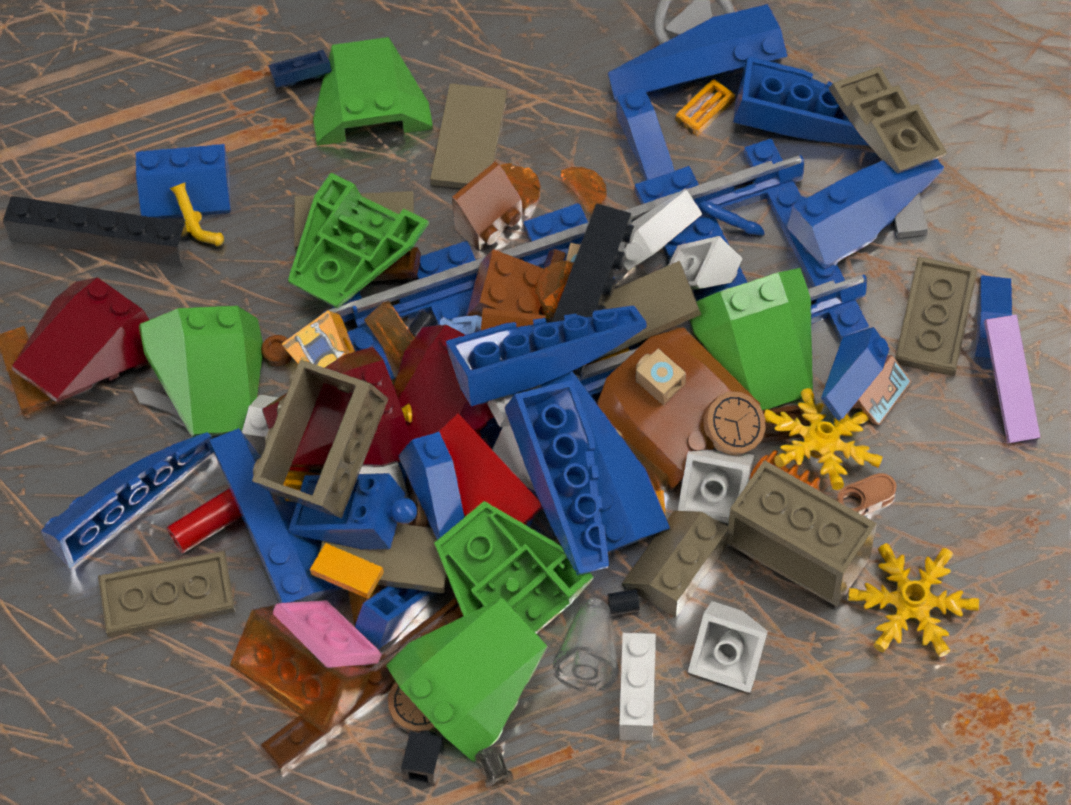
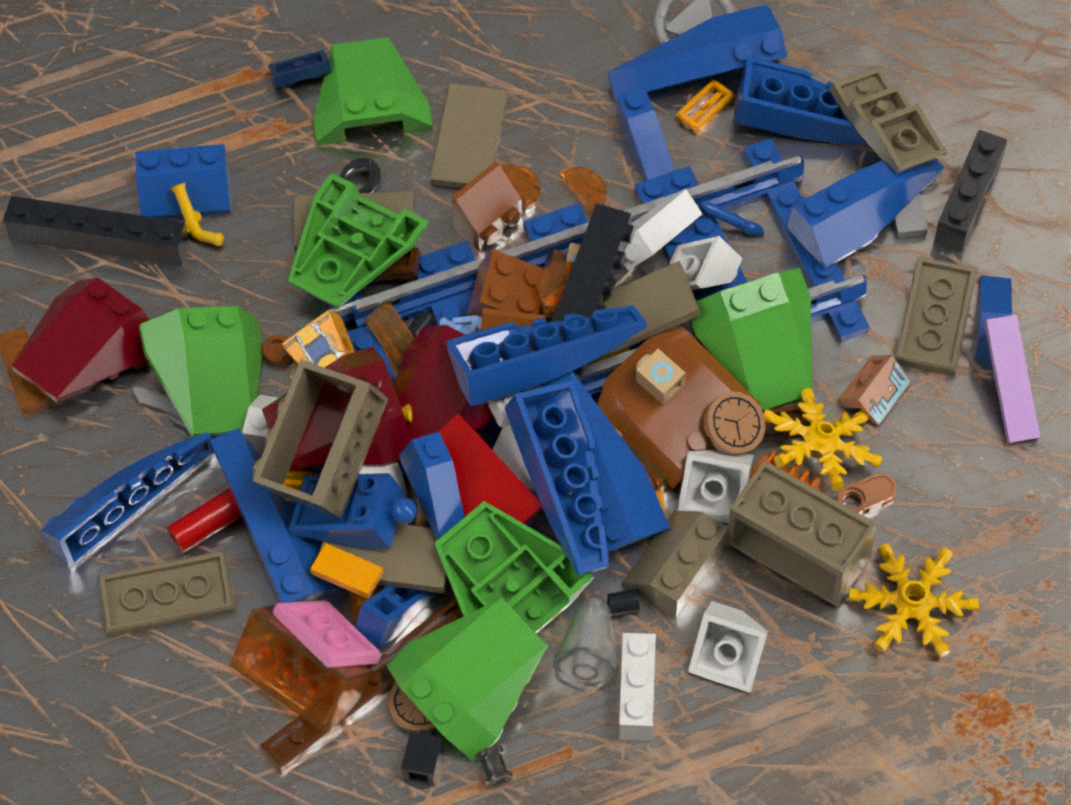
(374, 170): none -> black piece
(854, 369): blue slope -> none
(968, 192): none -> black arch

